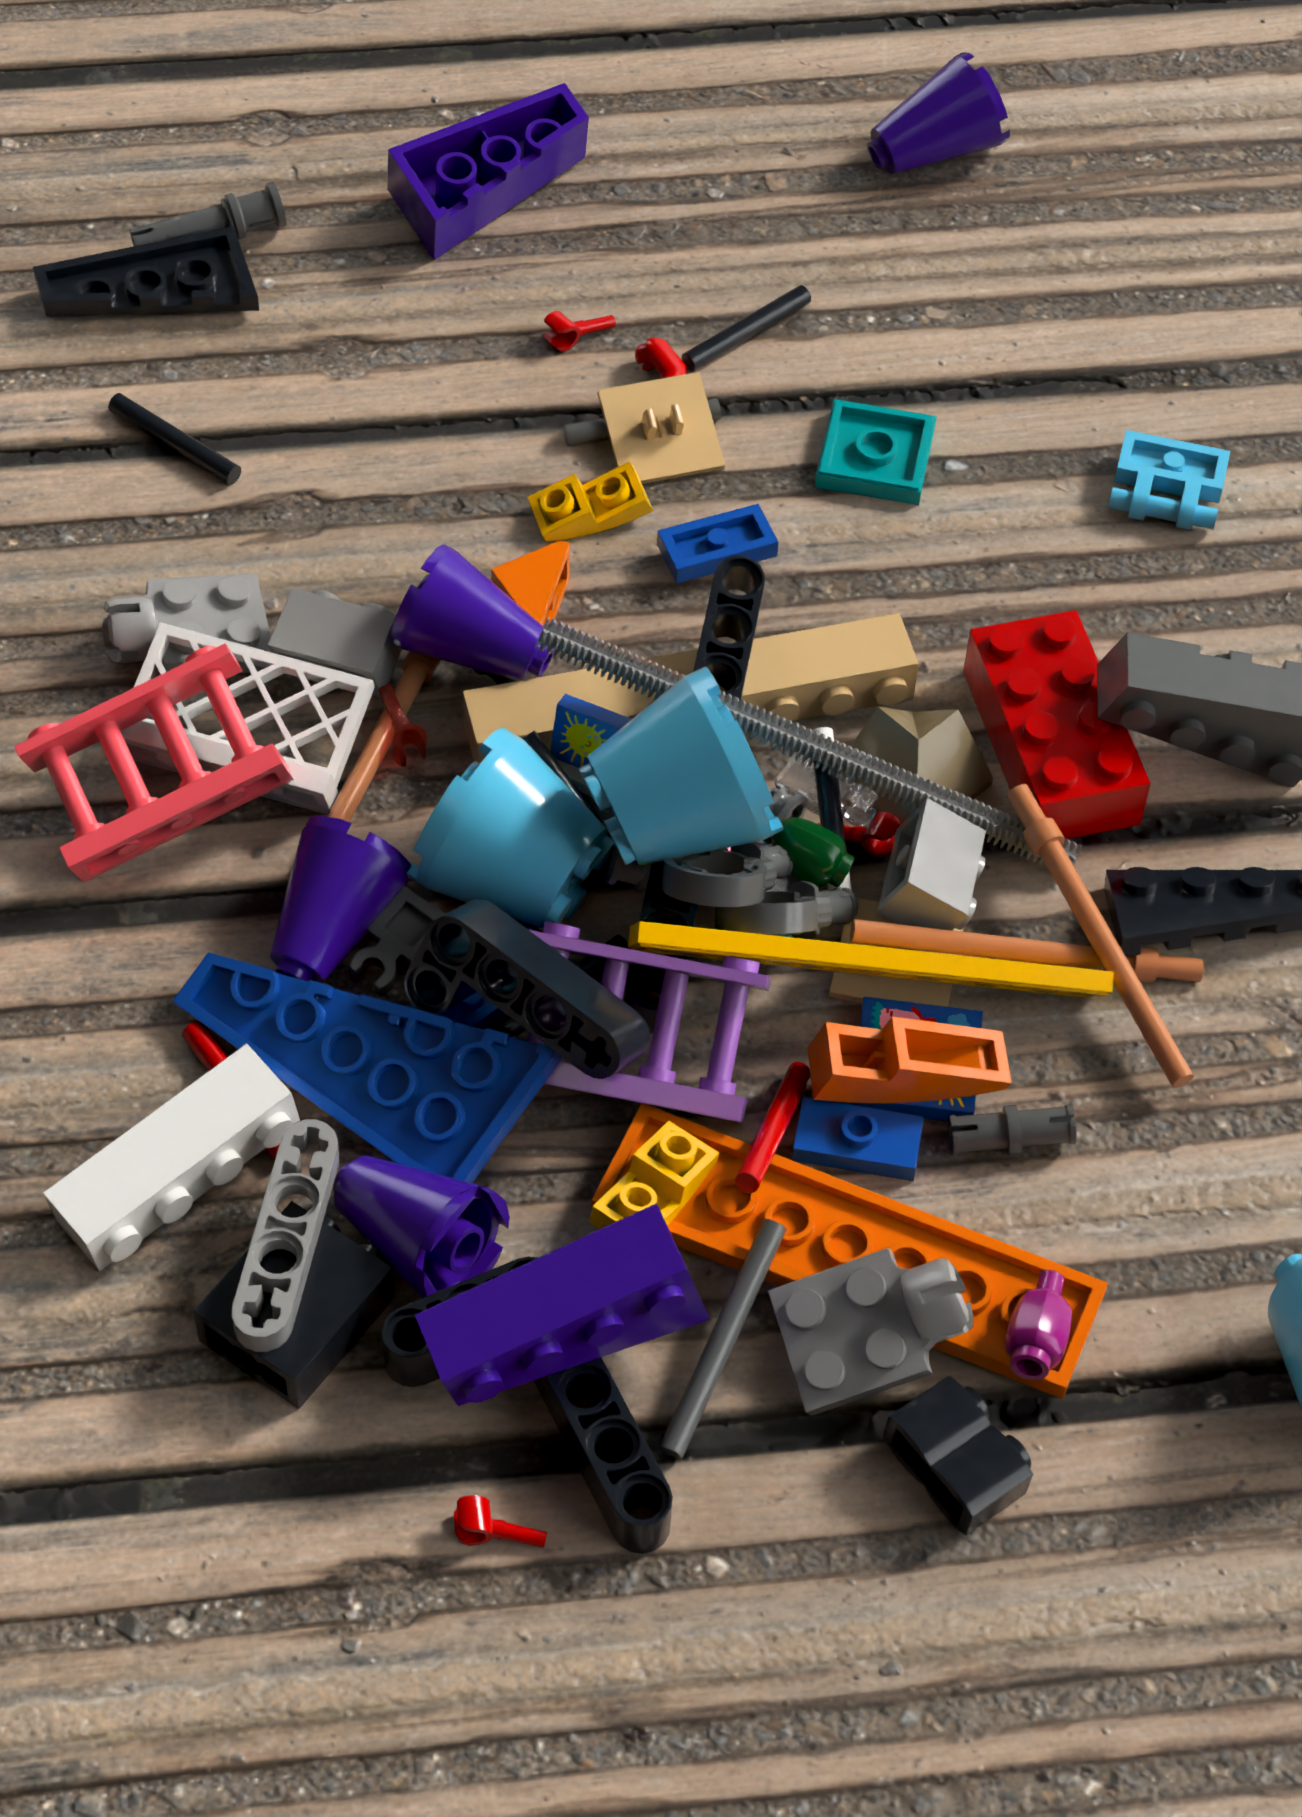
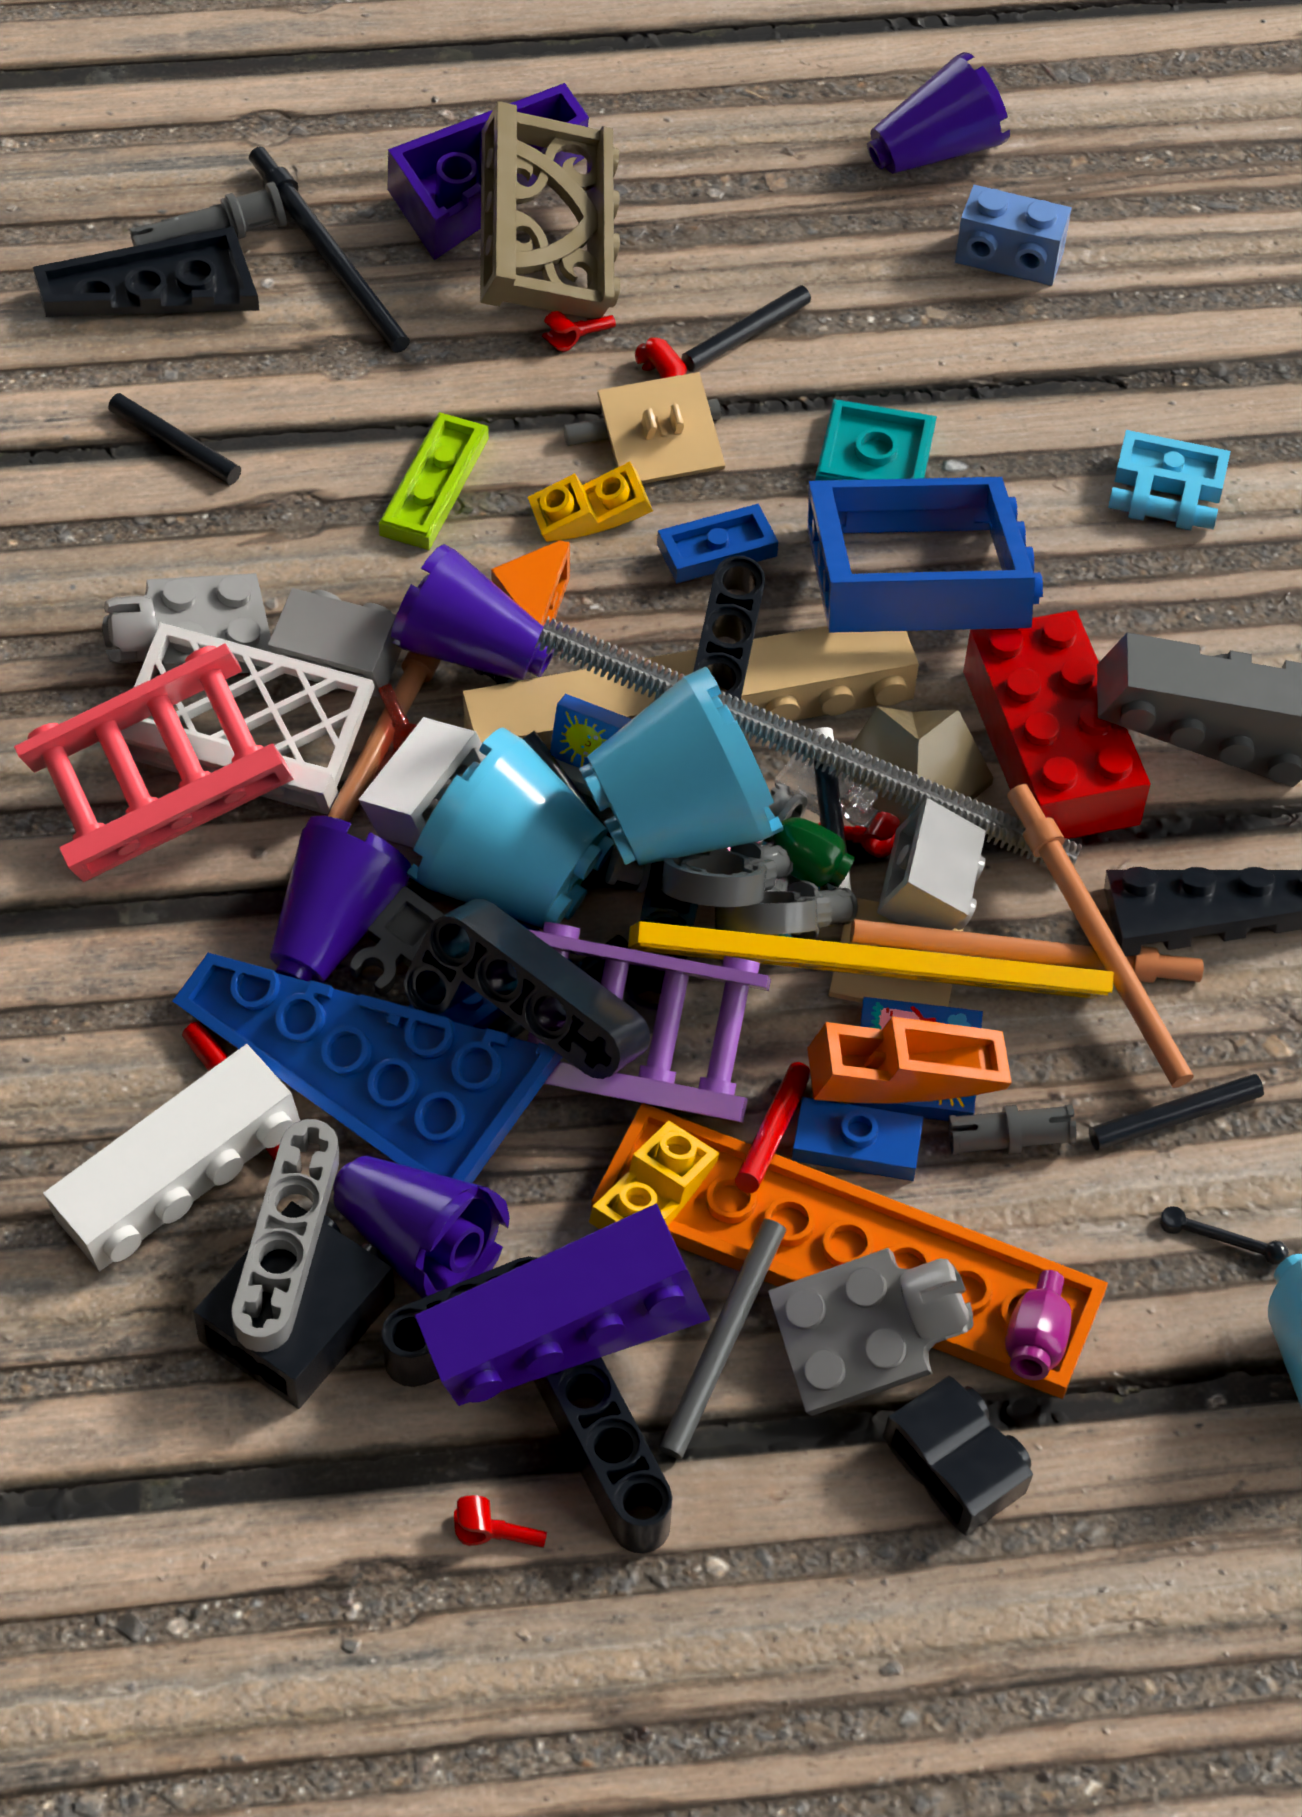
(329, 249): none -> black bar
(417, 778): none -> white brick
(433, 481): none -> lime tile
(504, 257): none -> dark tan fence
(921, 598): none -> blue window
(1010, 231): none -> medium blue brick
(1174, 1221): none -> black hinge
(1176, 1112): none -> black bar

